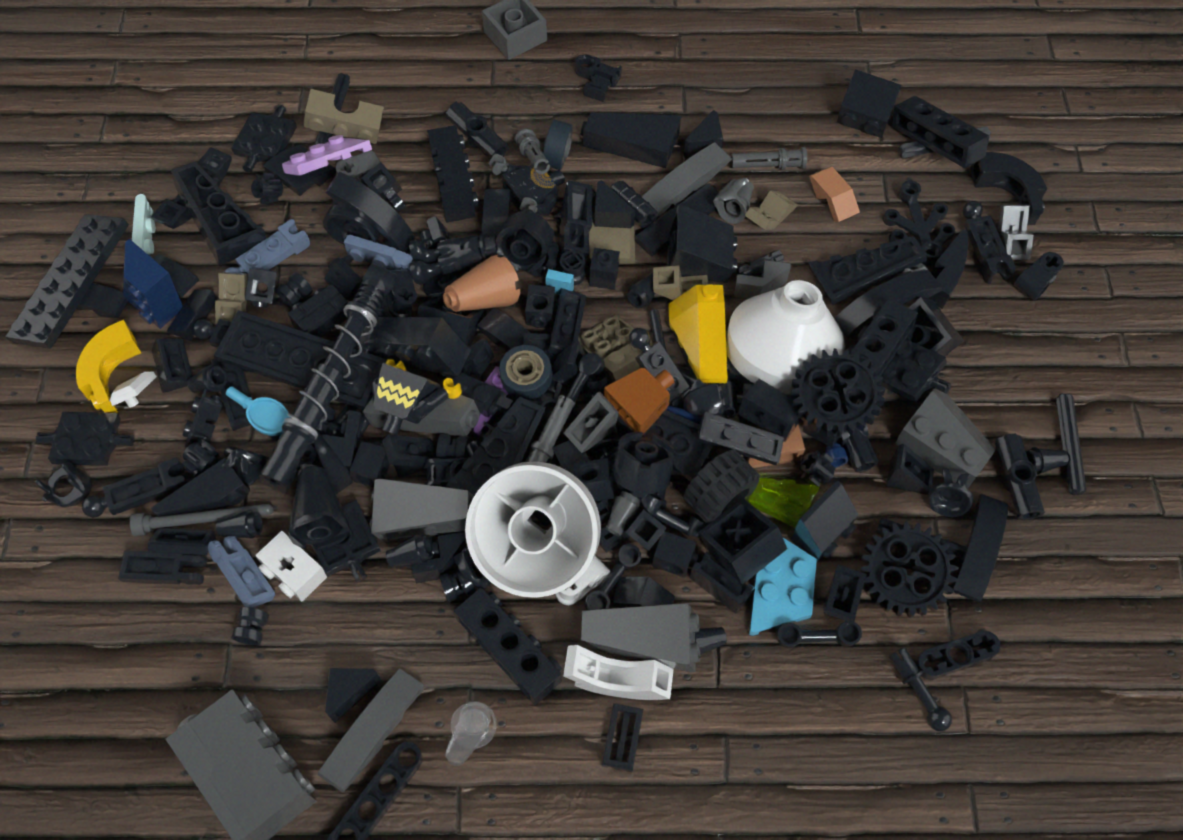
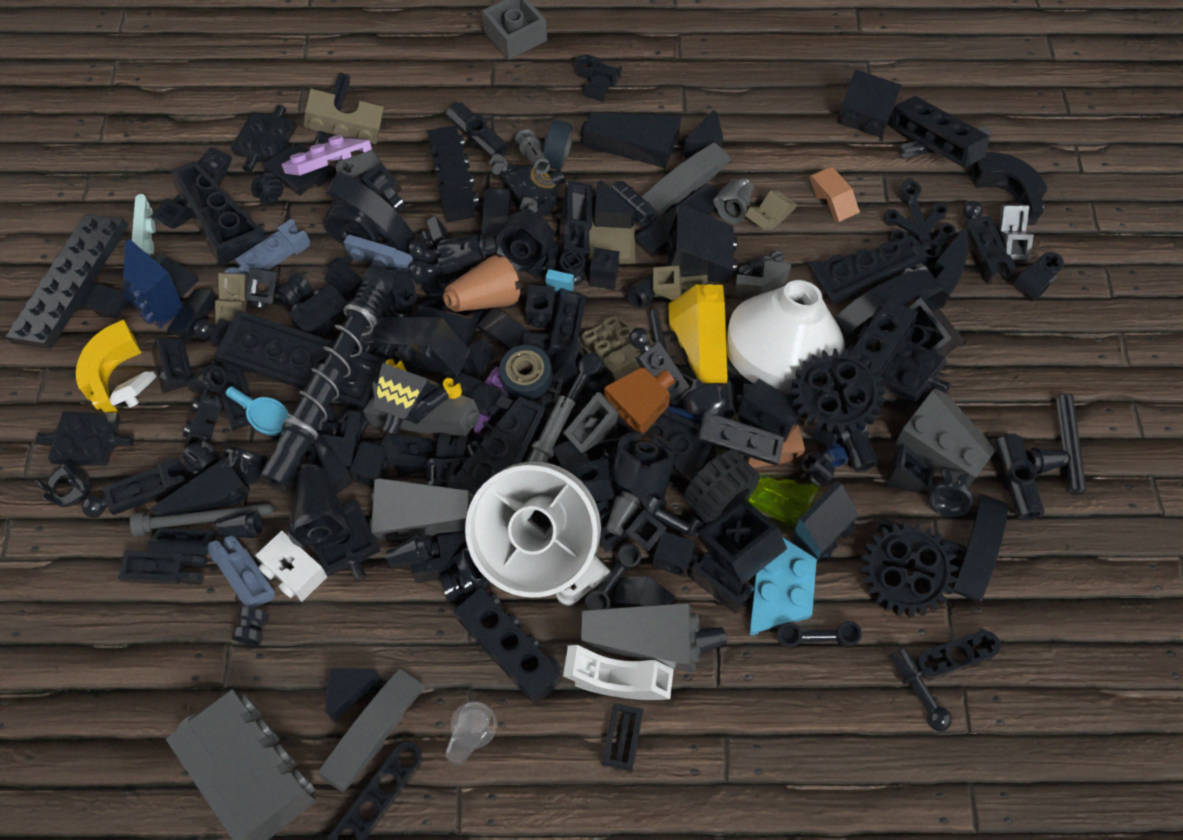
(782, 156): dark grey pin -> none
(844, 593): black slope -> none

